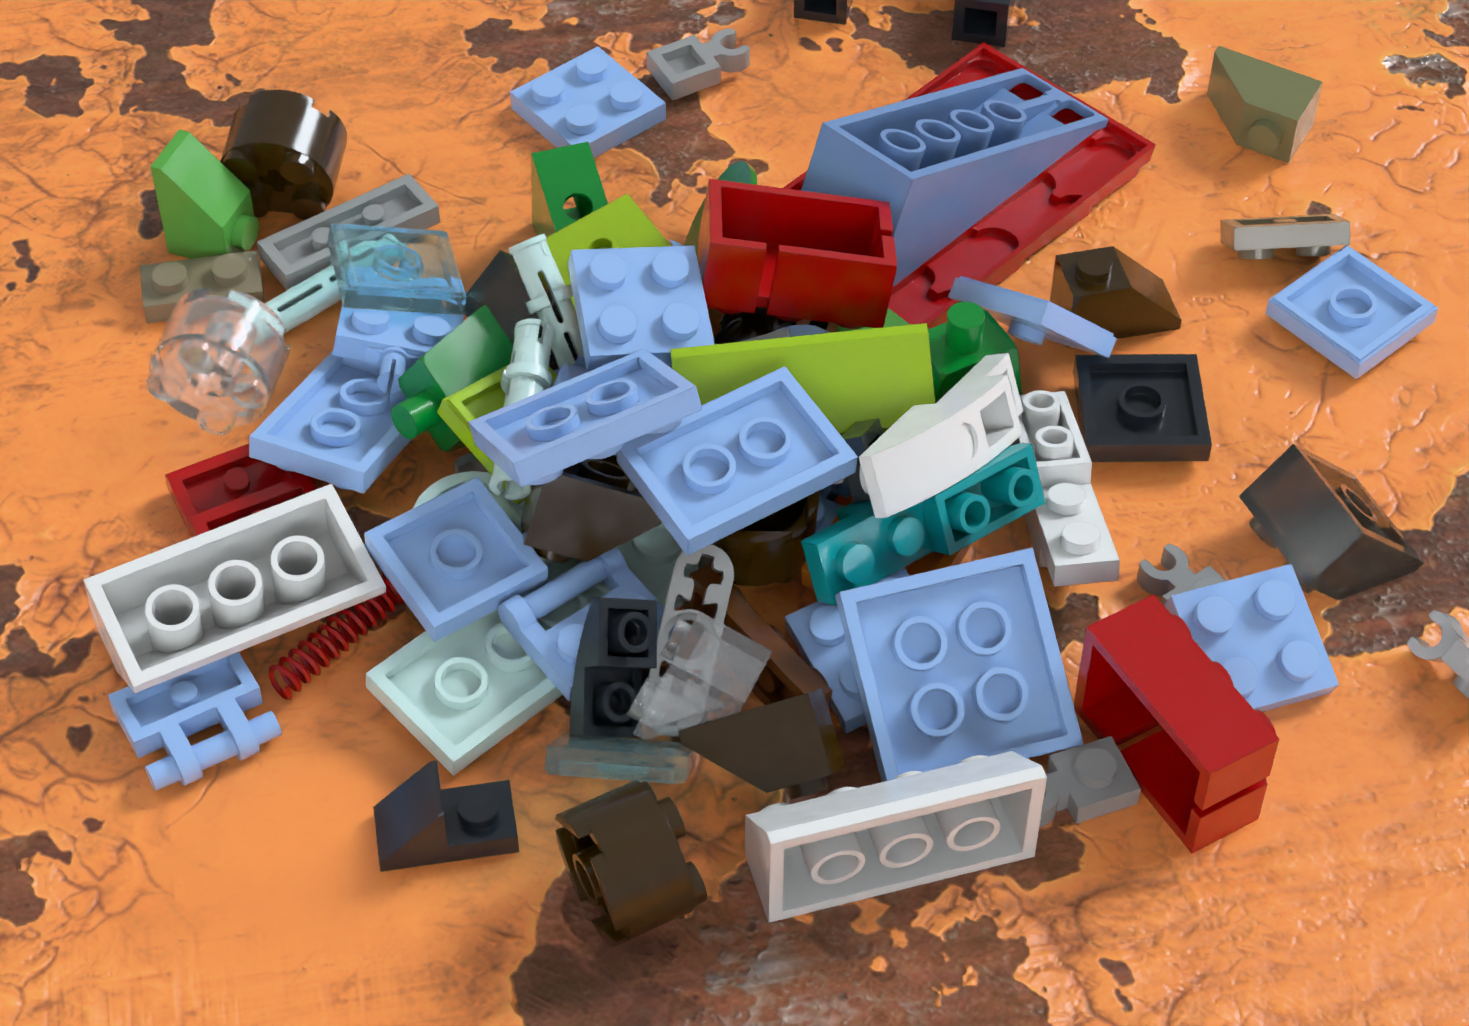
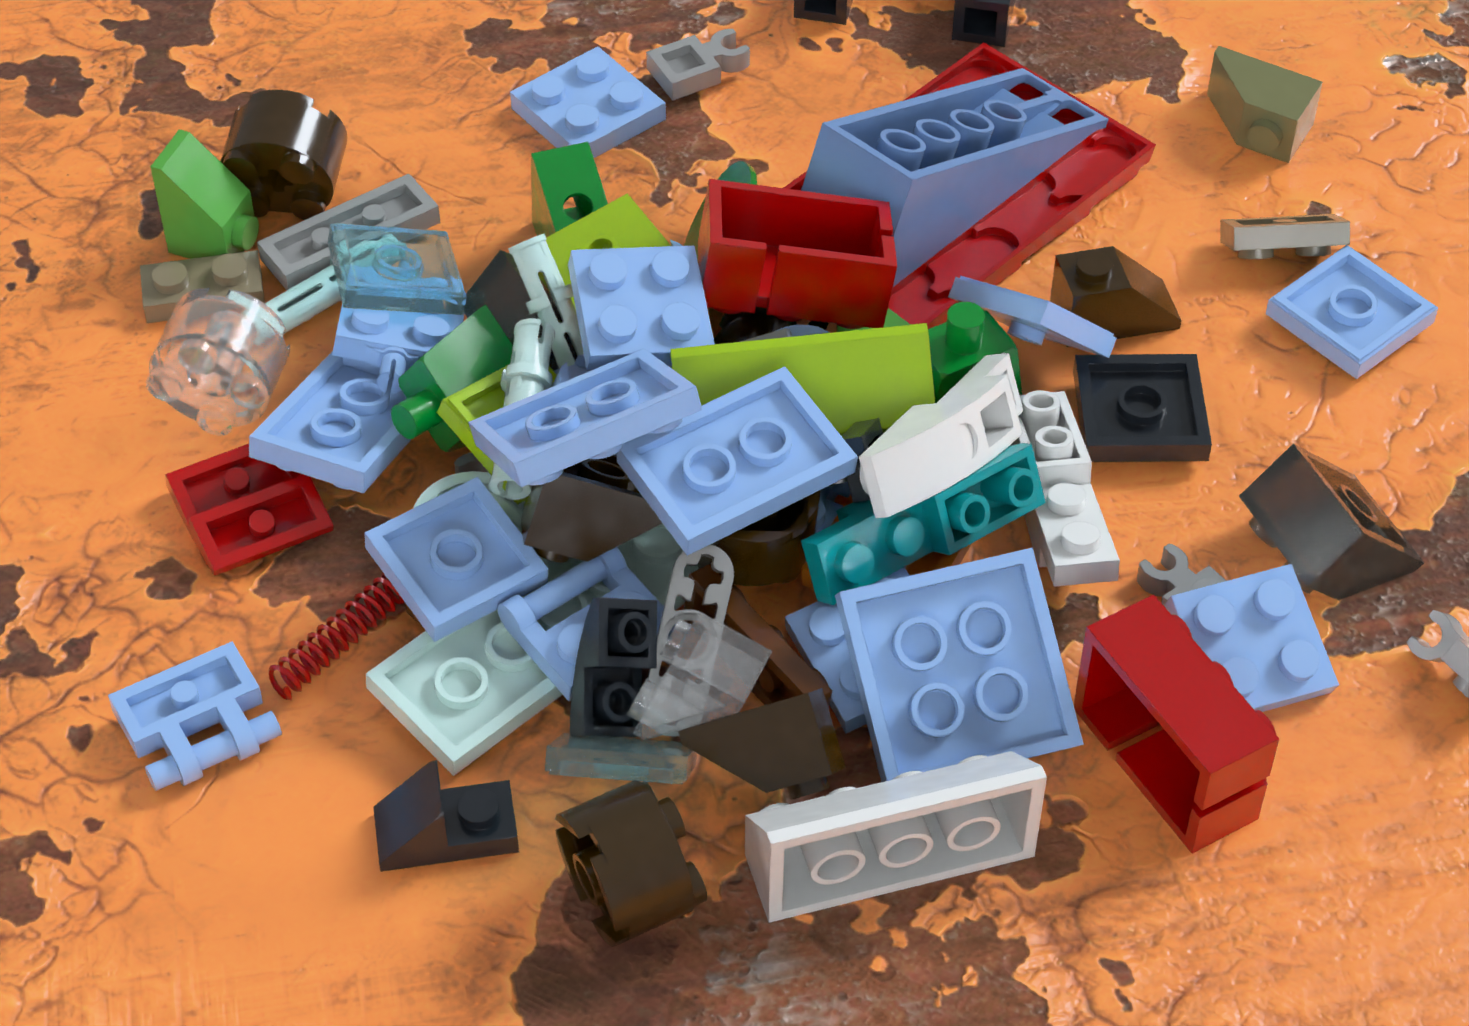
(231, 588): white slope -> none
(1088, 782): light grey plate -> none

